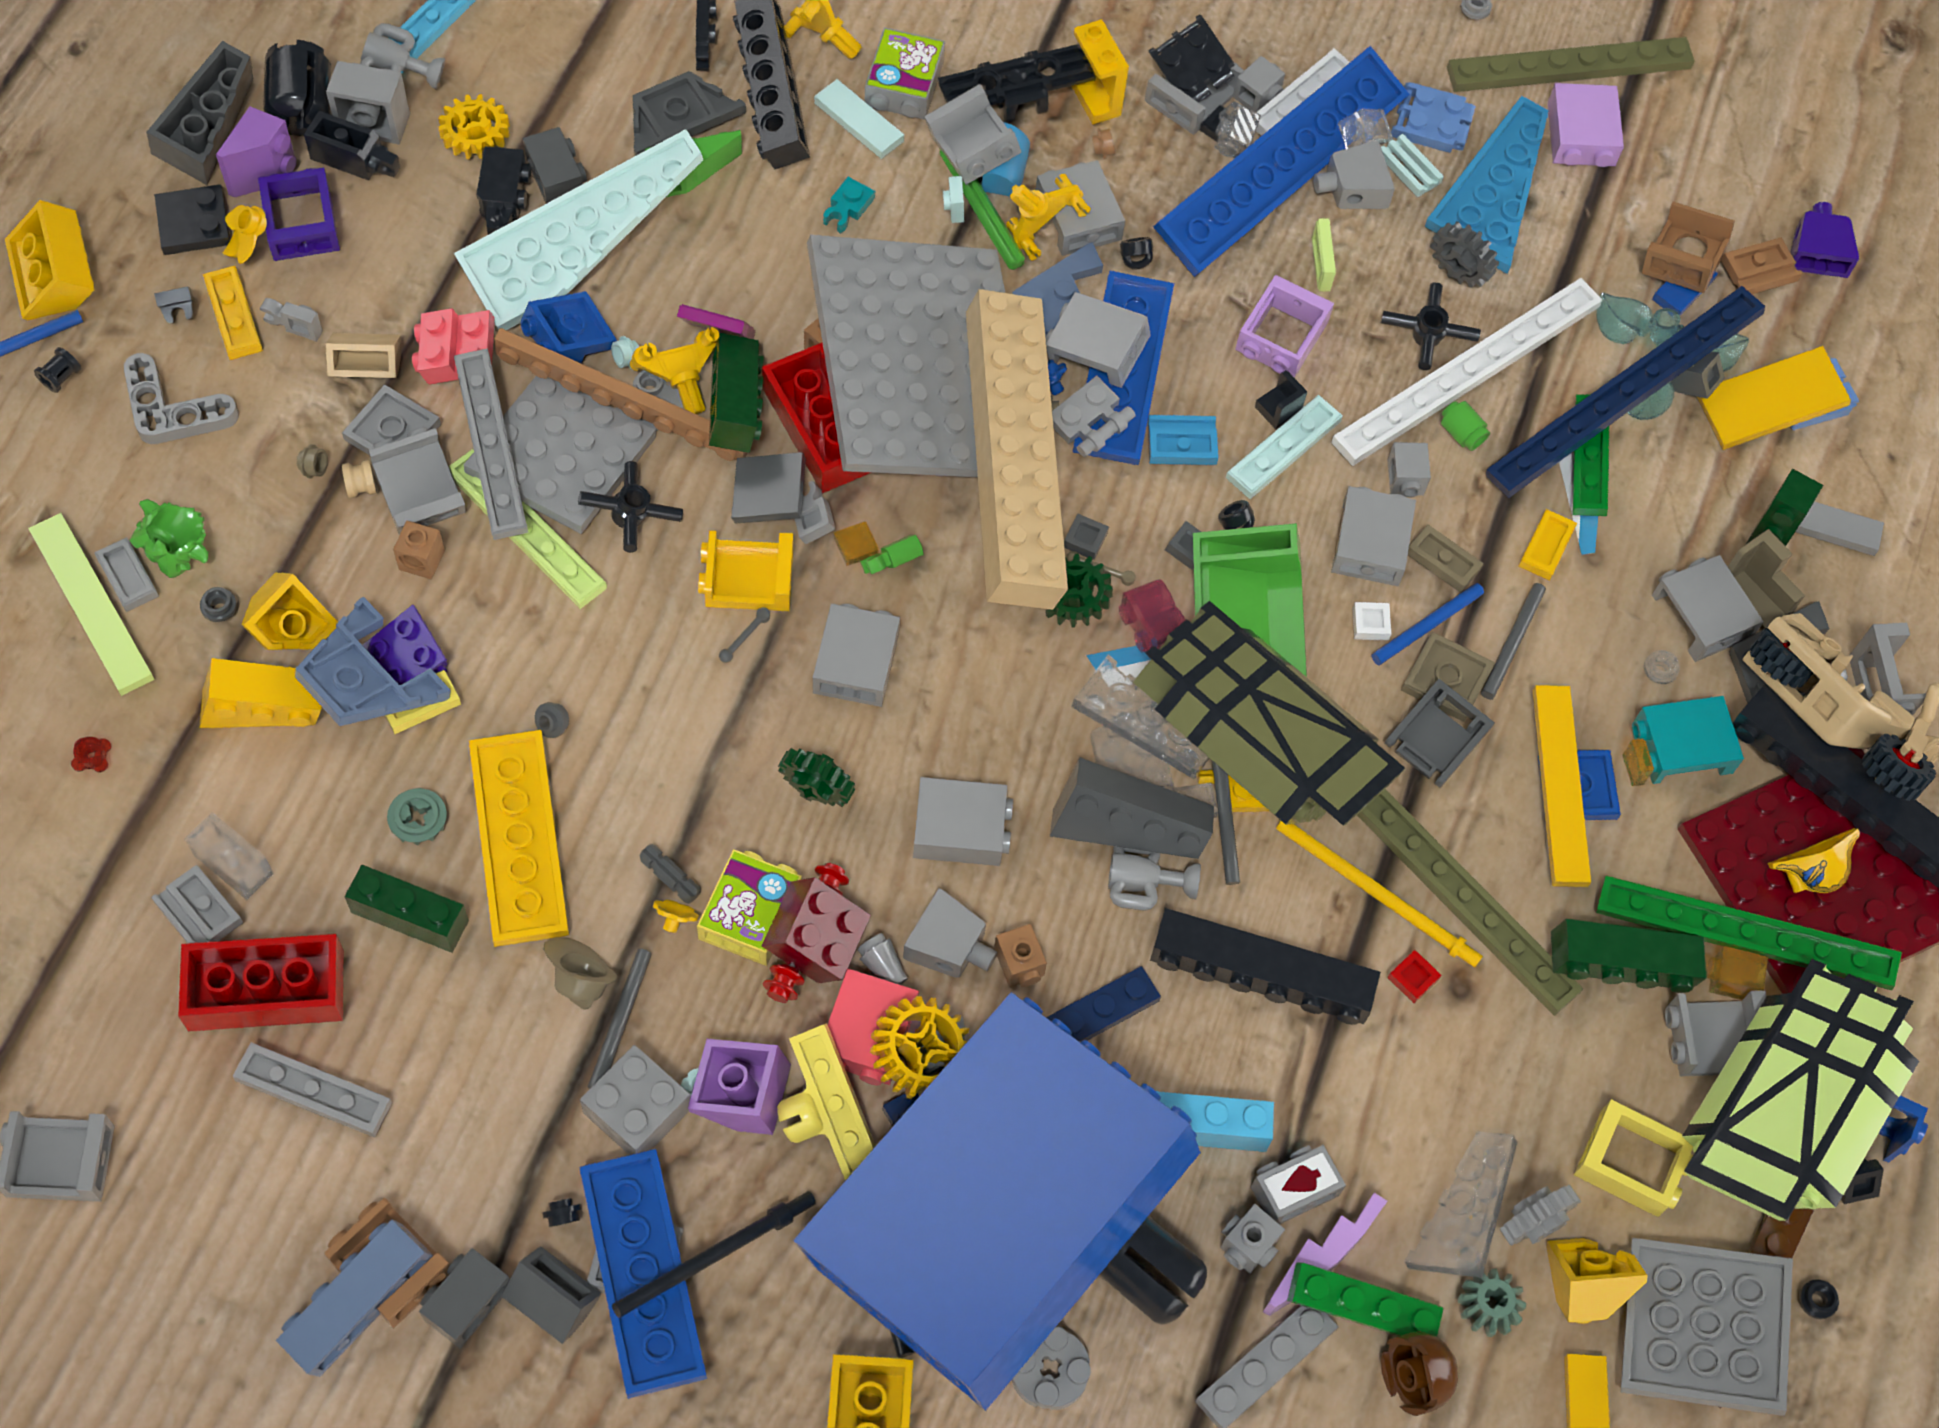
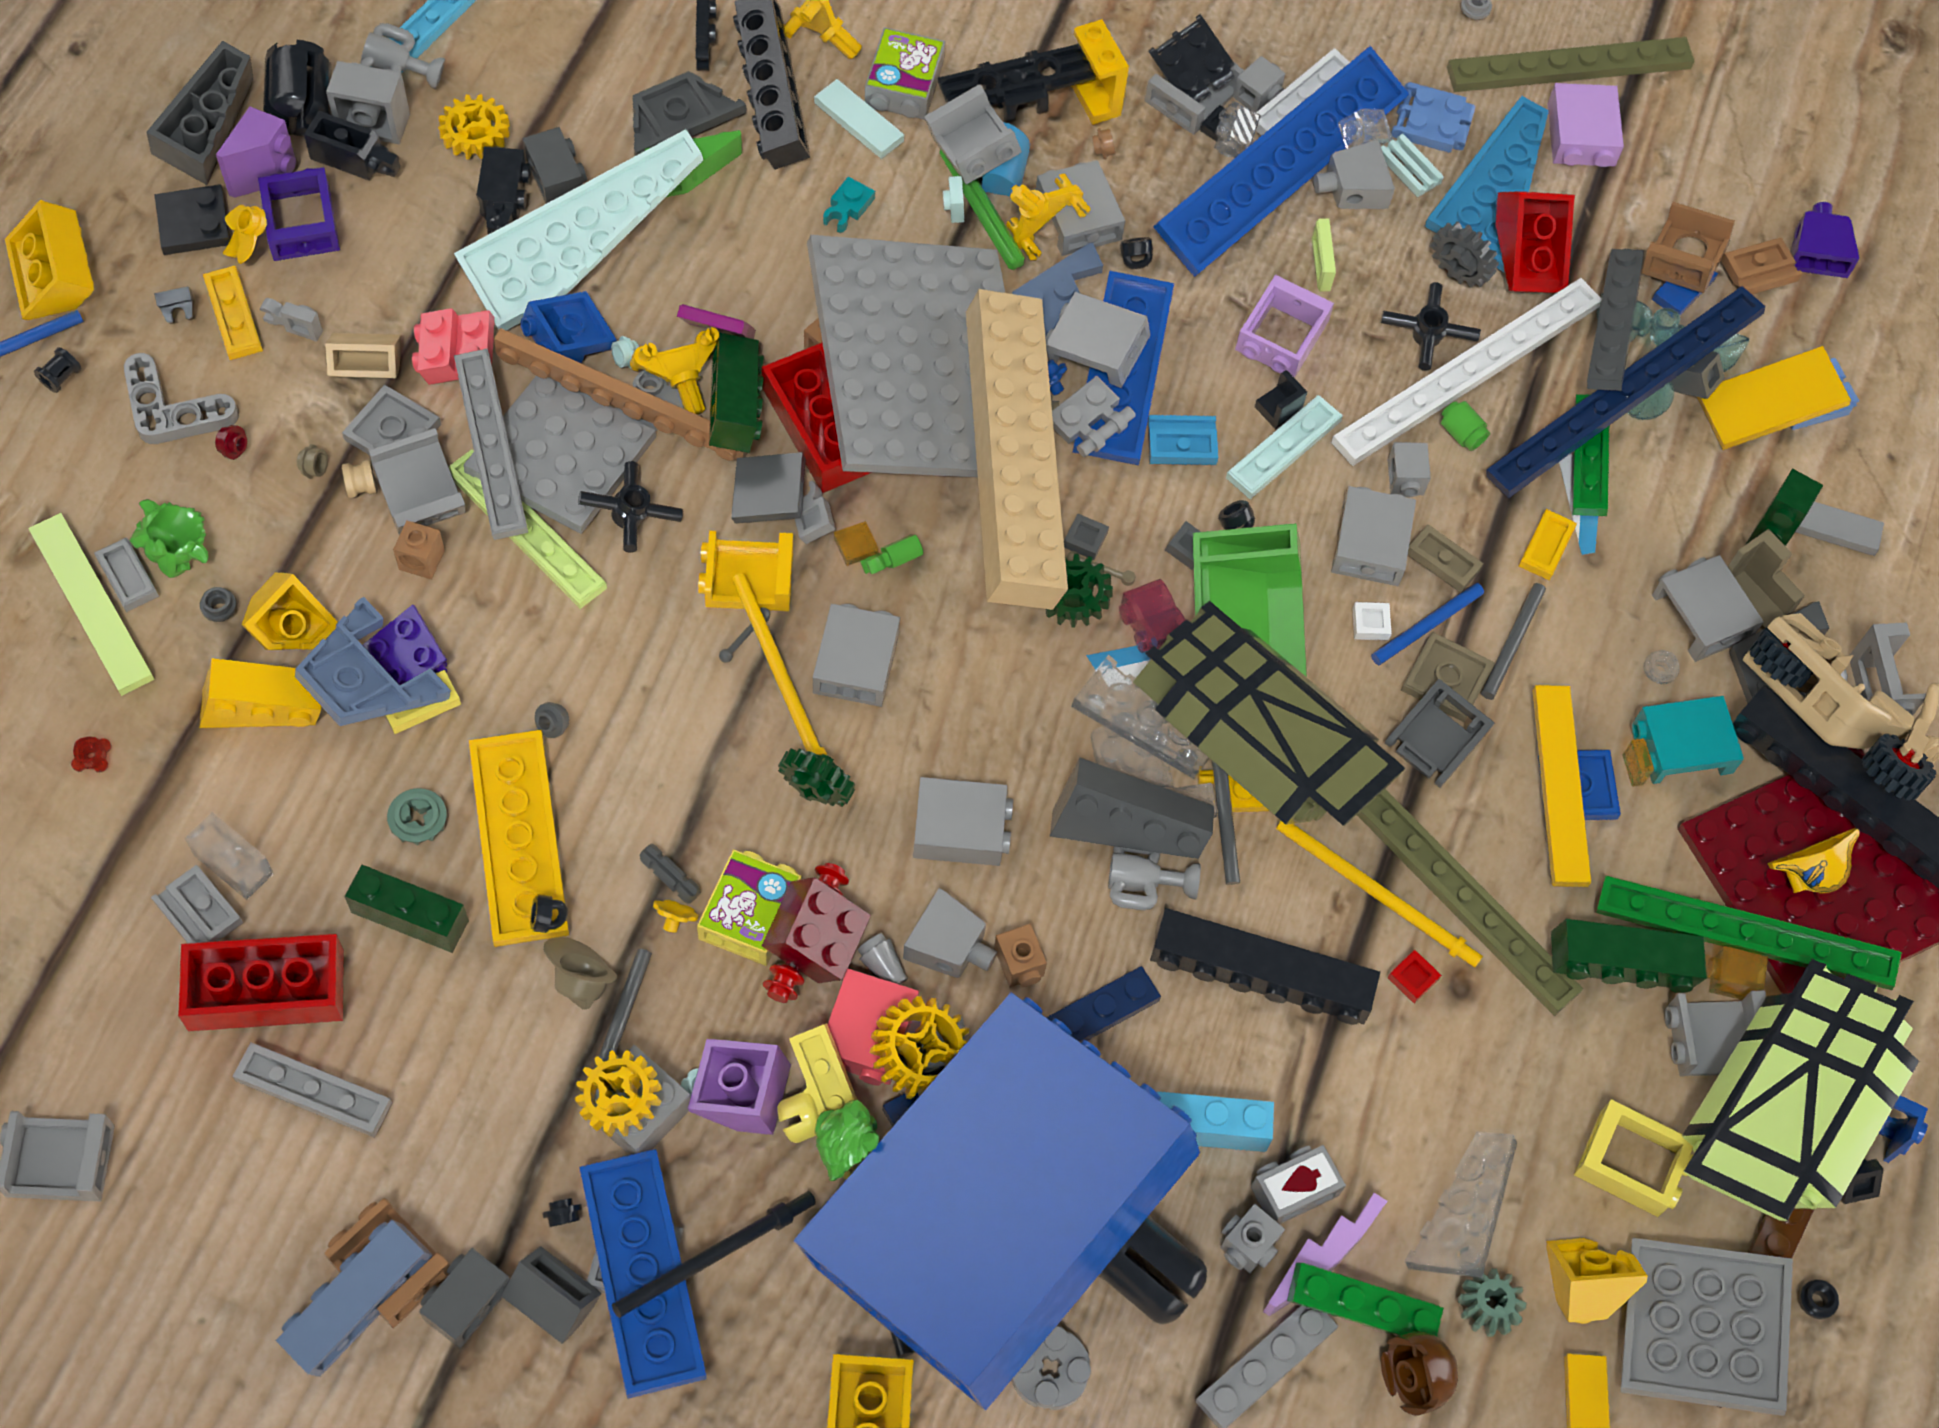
(231, 441): none -> dark red plate
(542, 913): none -> black tile
(610, 1105): none -> yellow gear
(776, 664): none -> yellow bar
(845, 1137): none -> bright green hair
(1535, 239): none -> red slope
(1540, 1215): light grey gear -> none
(1615, 320): none -> dark grey plate

